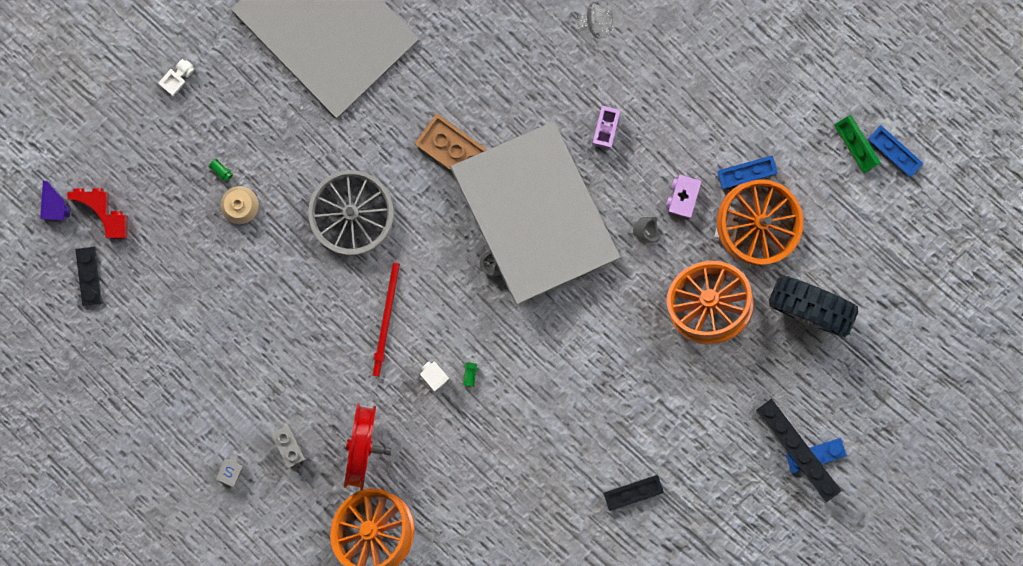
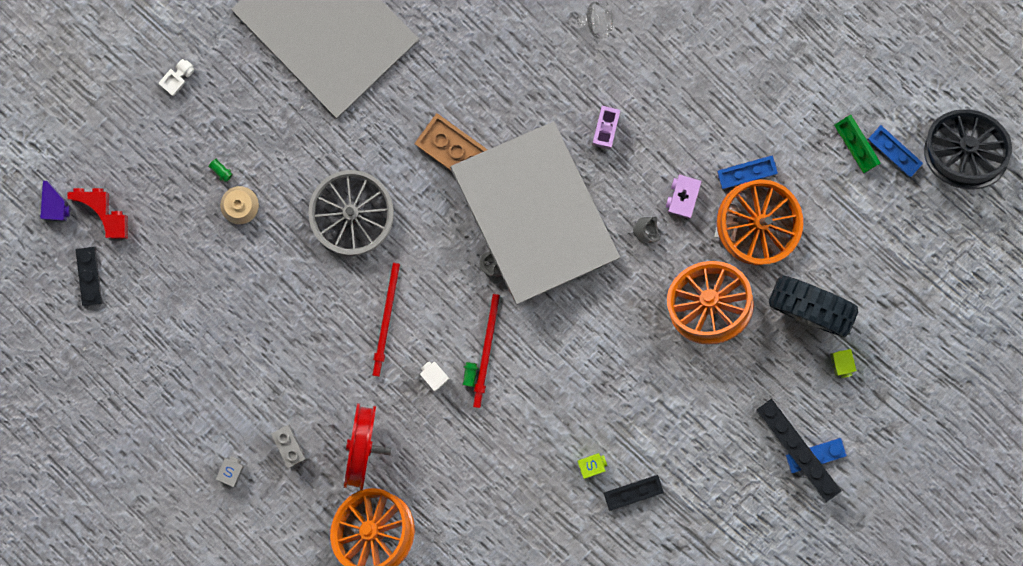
(479, 388): none -> red bar
(592, 465): none -> lime brick
(843, 363): none -> lime brick
(967, 149): none -> black wheel

